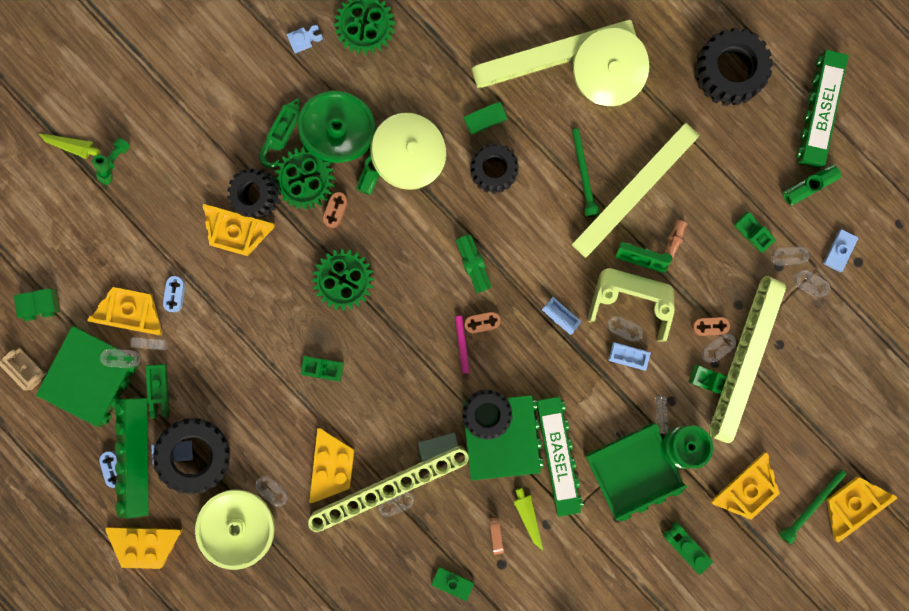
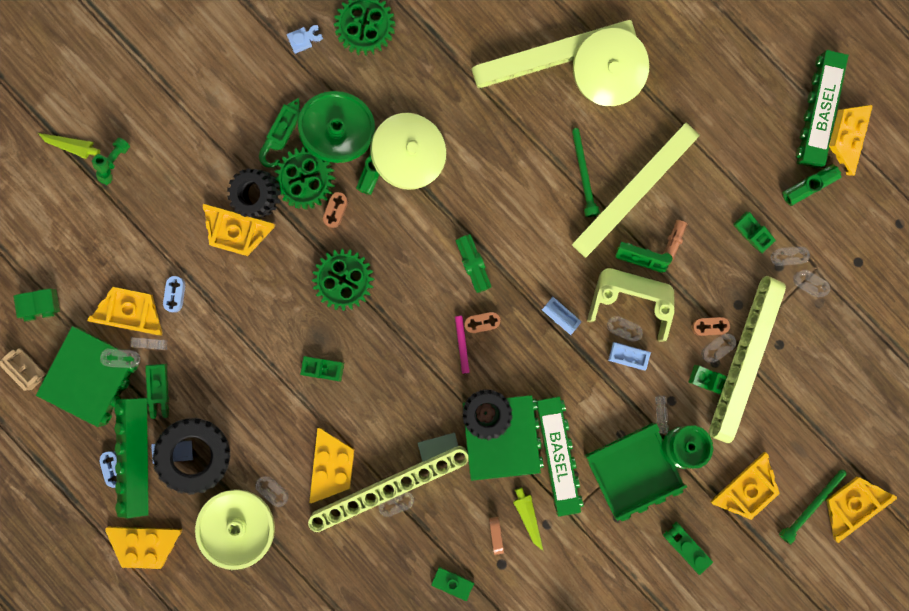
(485, 118): green slope -> none
(490, 413): none -> nougat plate
(494, 152): black tyre -> none
(747, 47): black tyre -> none
(840, 250): light blue plate -> none
(849, 136): none -> yellow wing

